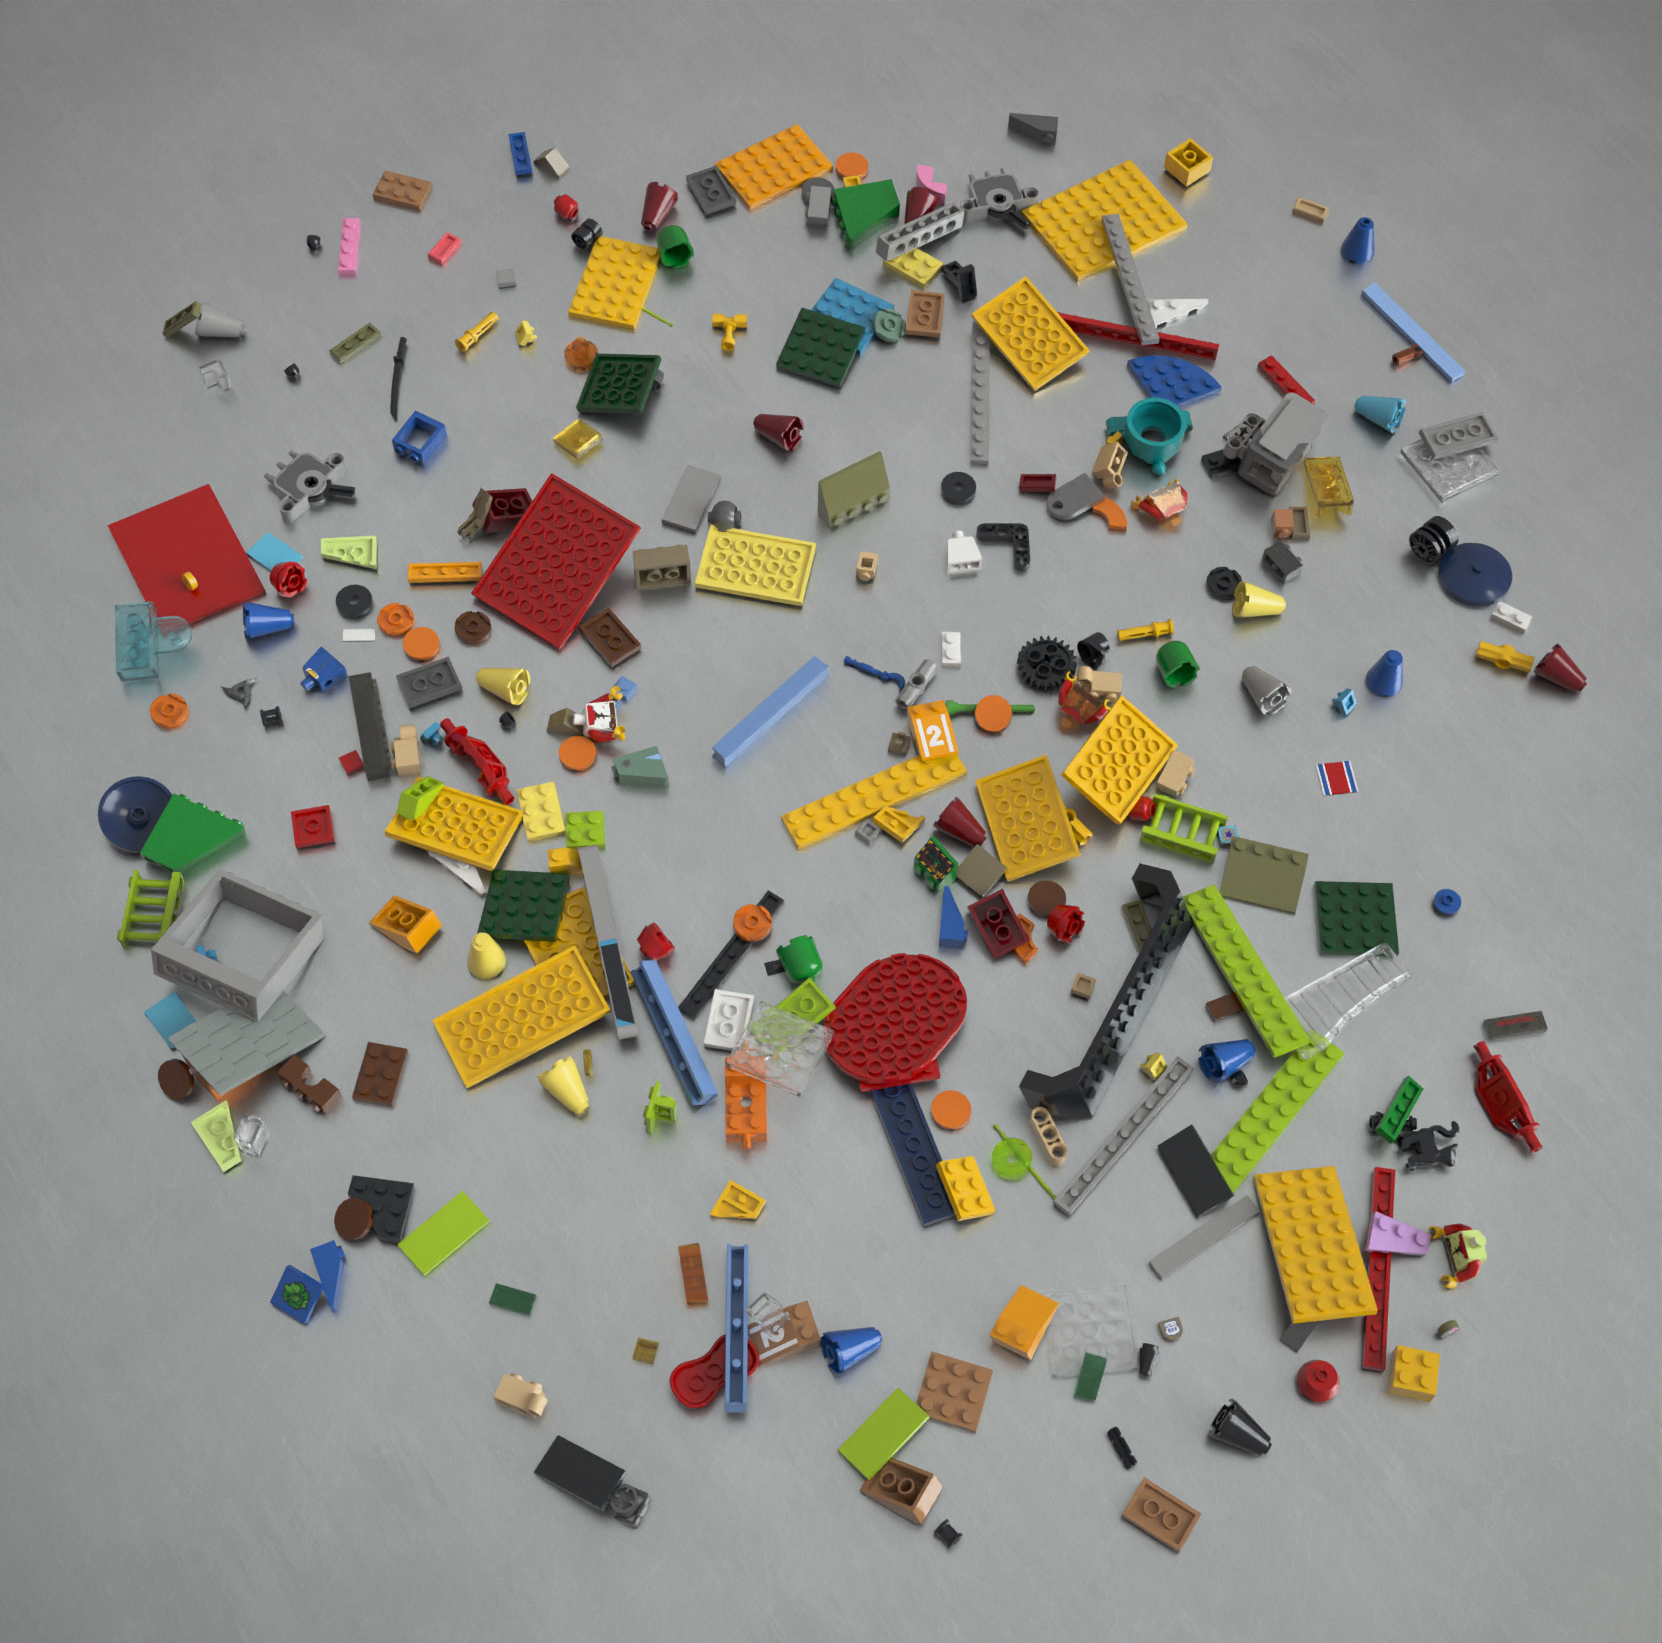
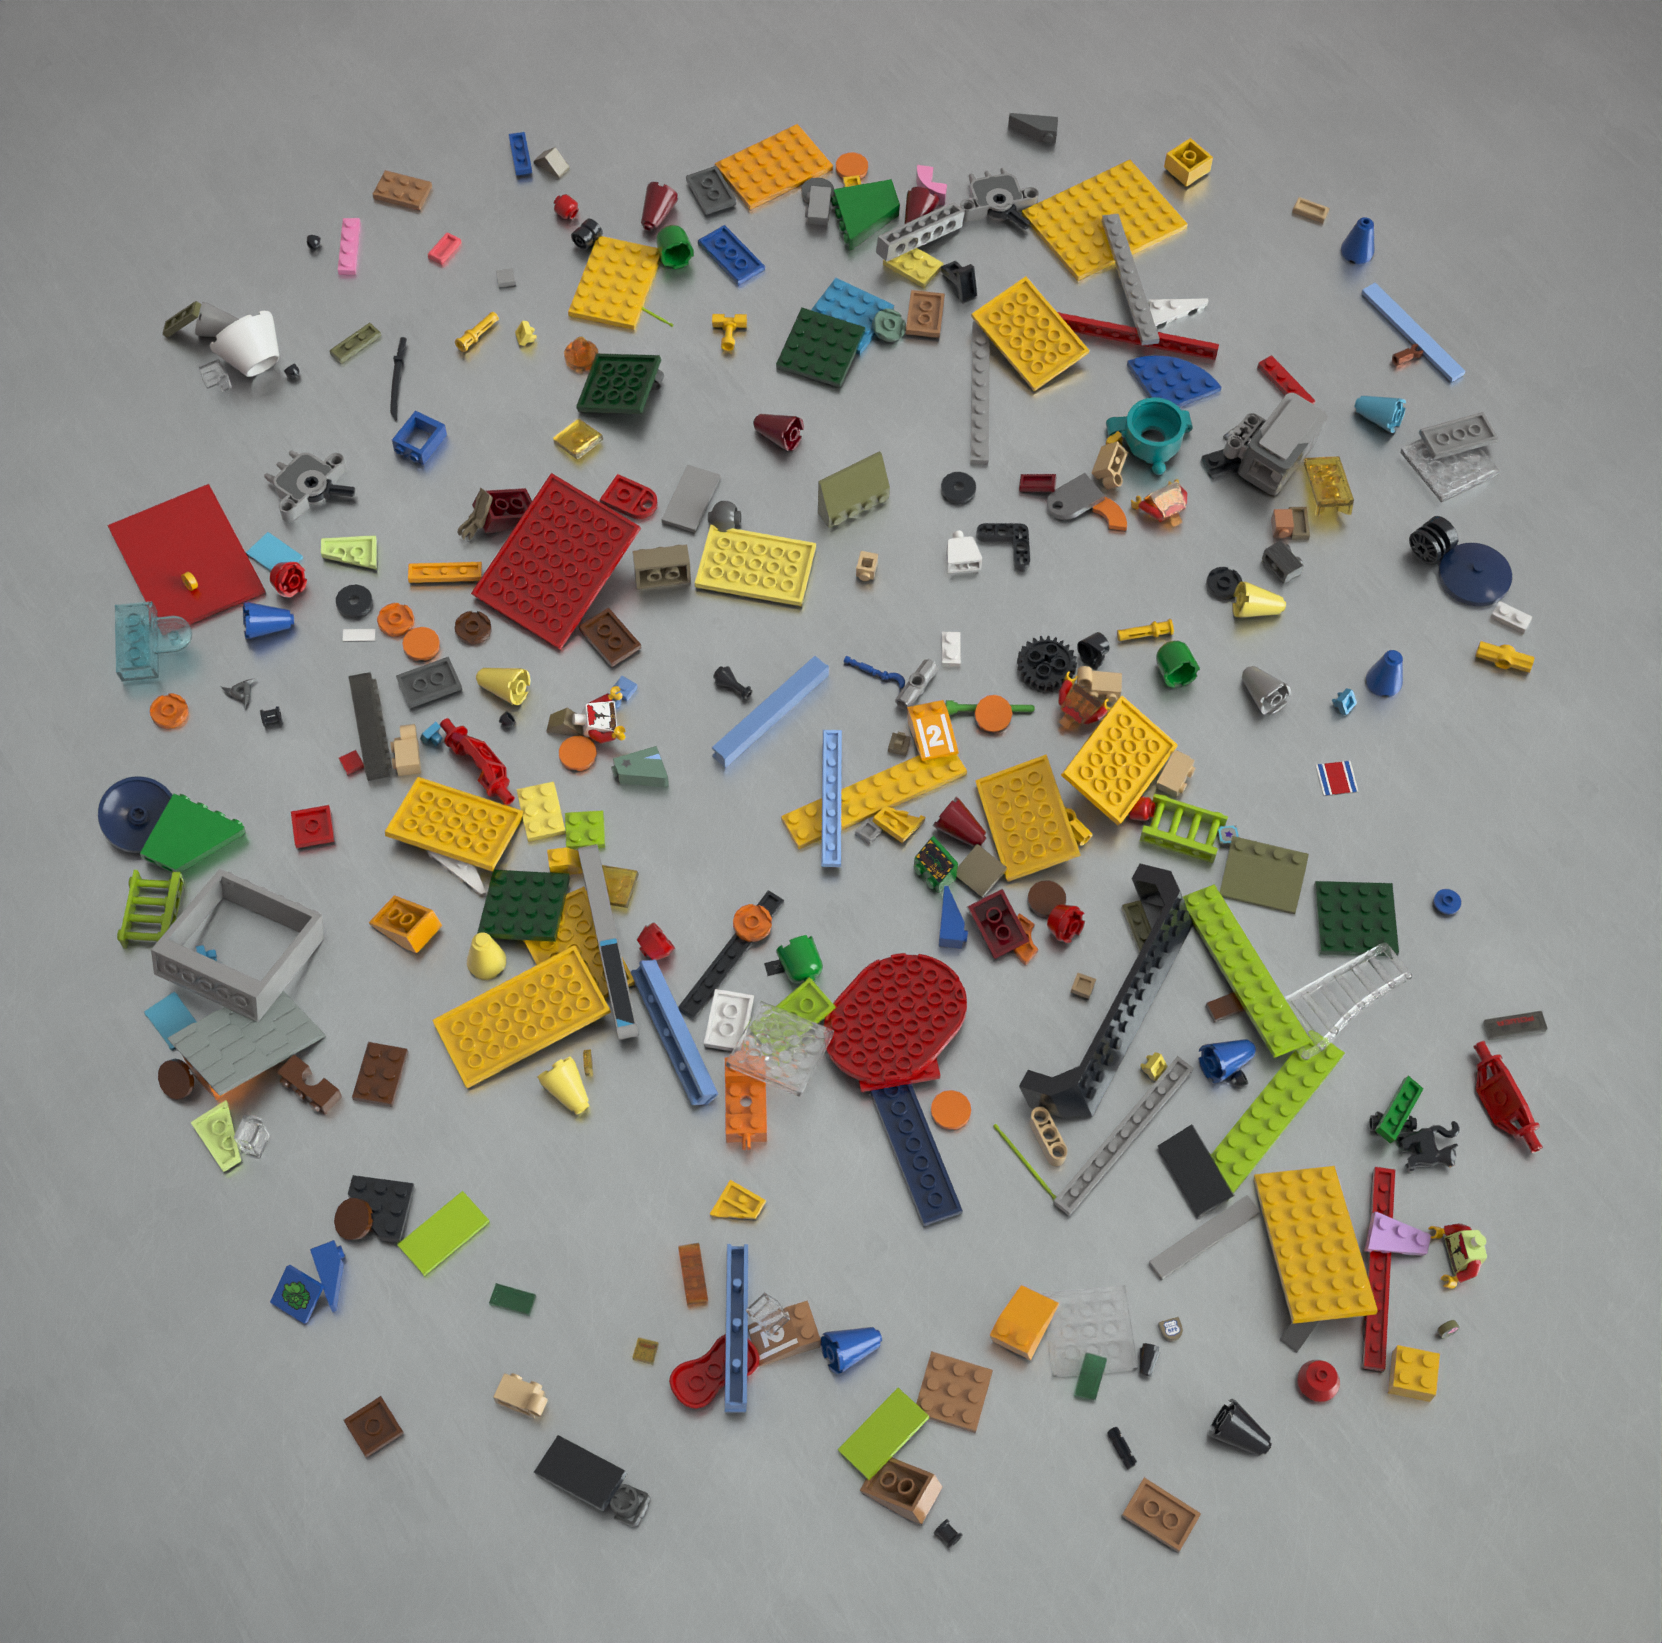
(249, 344): none -> white cone
(323, 671): blue torso -> none
(373, 1426): none -> reddish brown plate
(418, 797): lime slope -> none
(620, 884): none -> clear yellow plate
(629, 497): none -> red tile
(660, 1108): lime bracket -> none
(725, 677): none -> black piece
(731, 255): none -> blue tile
(831, 798): none -> light blue tile
(965, 1188): yellow plate -> none
(1007, 1147): clear neon green tile -> none
(1561, 670): dark red cone -> none

